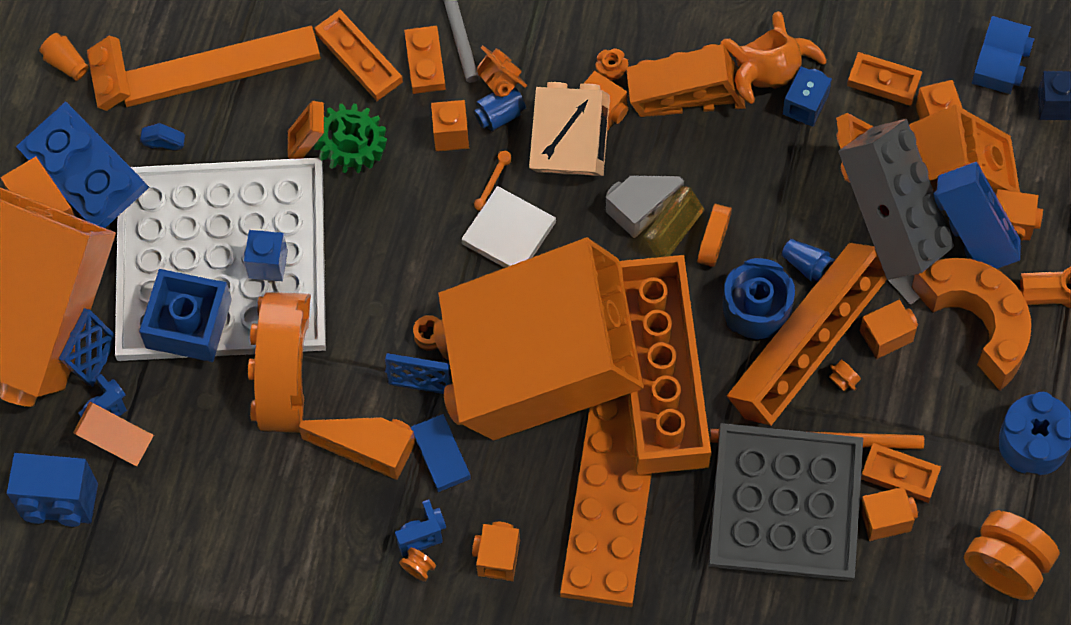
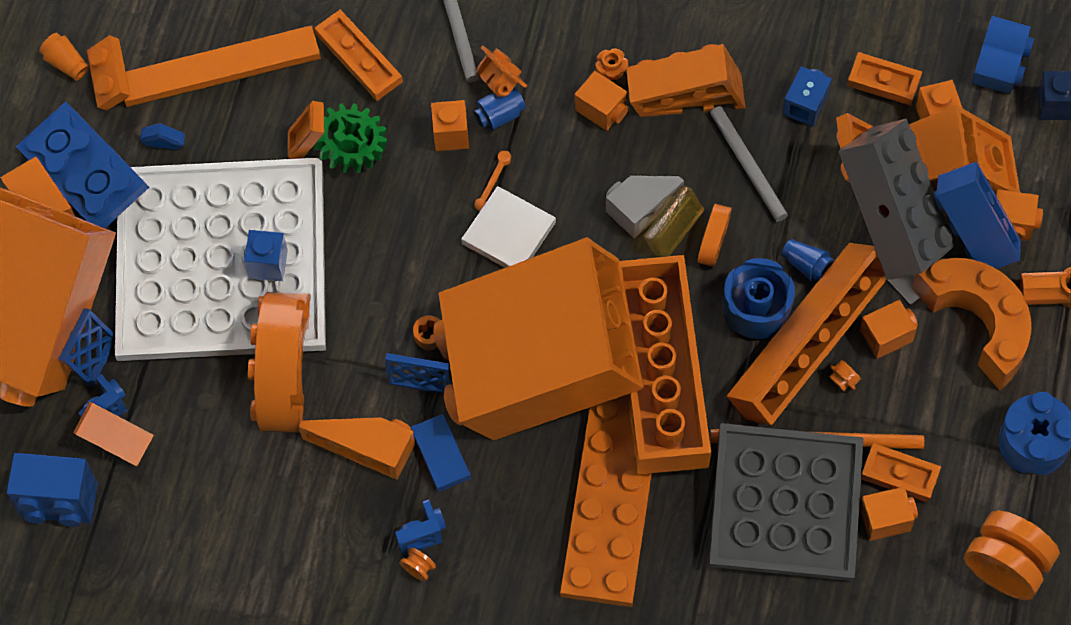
(185, 315): blue brick -> none
(425, 59): orange plate -> none
(497, 551): orange brick -> none
(569, 129): light nougat brick -> none
(748, 164): none -> light grey bar
(770, 59): orange piece -> none

